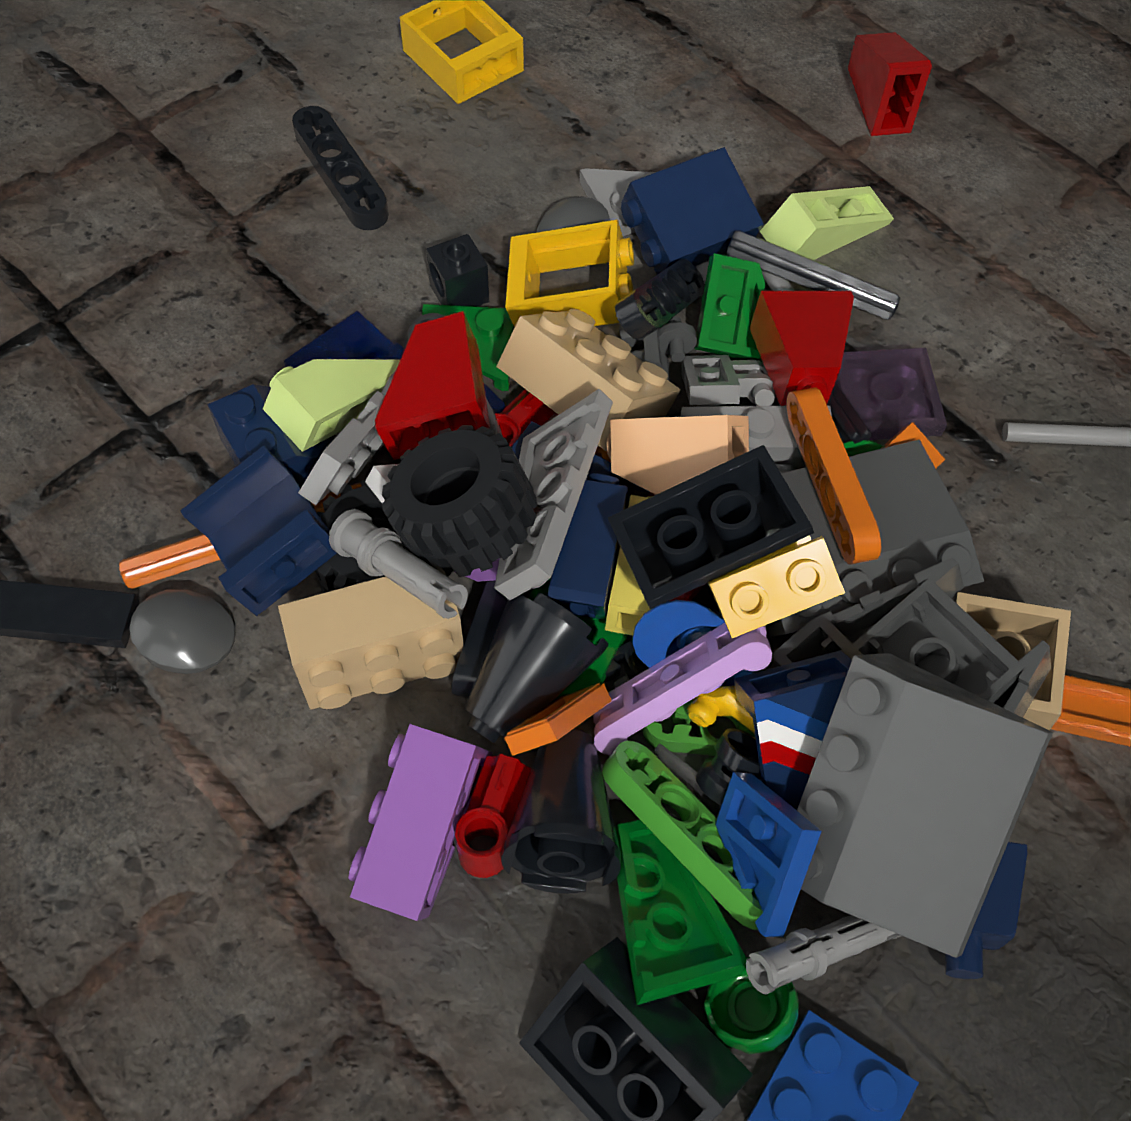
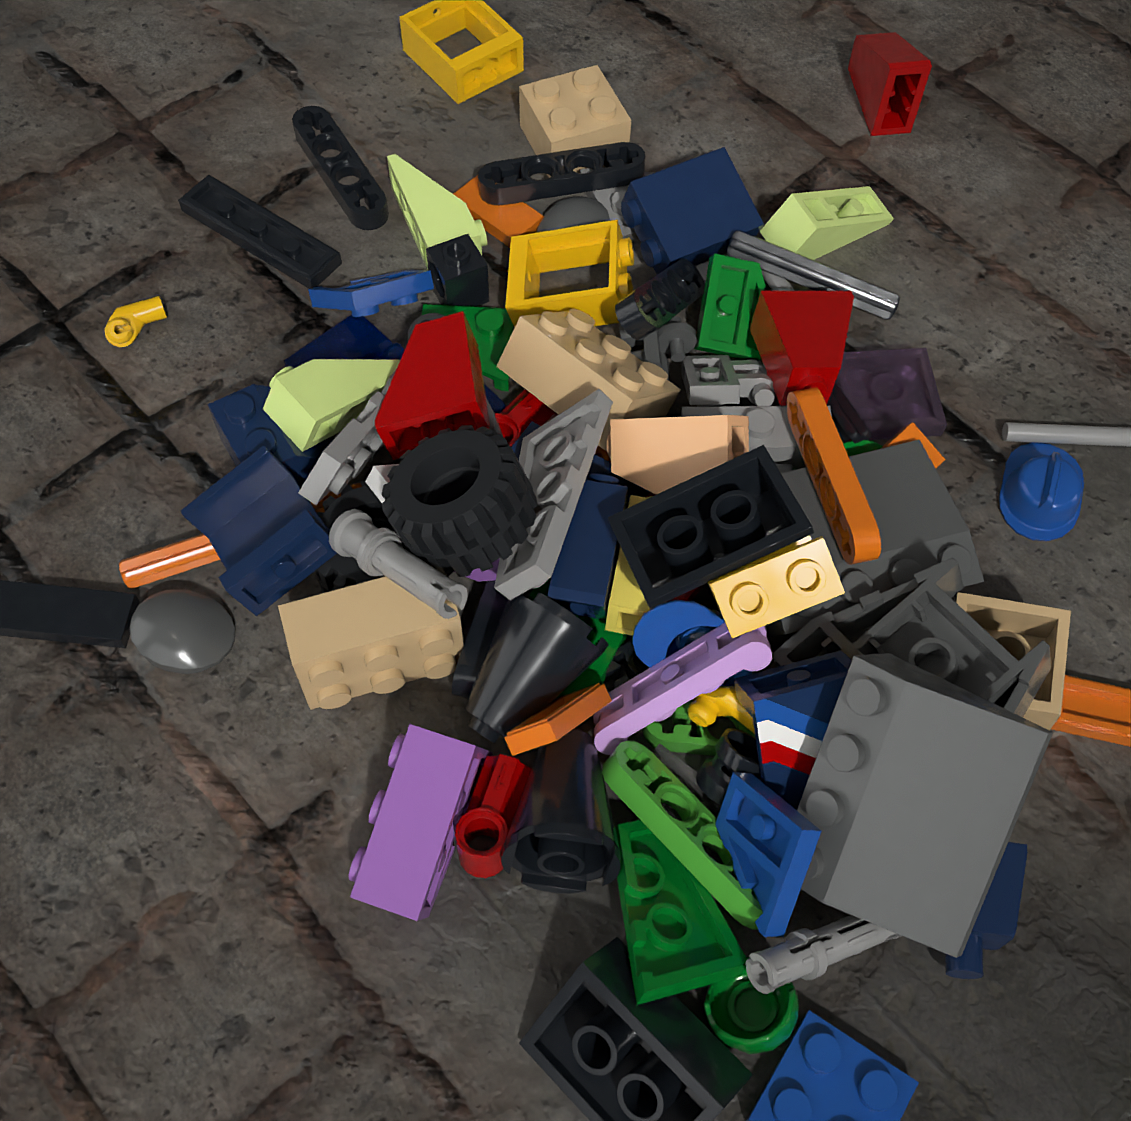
(129, 320): none -> yellow arm
(260, 232): none -> black tile
(366, 293): none -> blue wing
(430, 209): none -> yellowish green slope
(499, 220): none -> orange tile
(560, 168): none -> black beam
(572, 112): none -> tan brick
(1041, 491): none -> blue piece

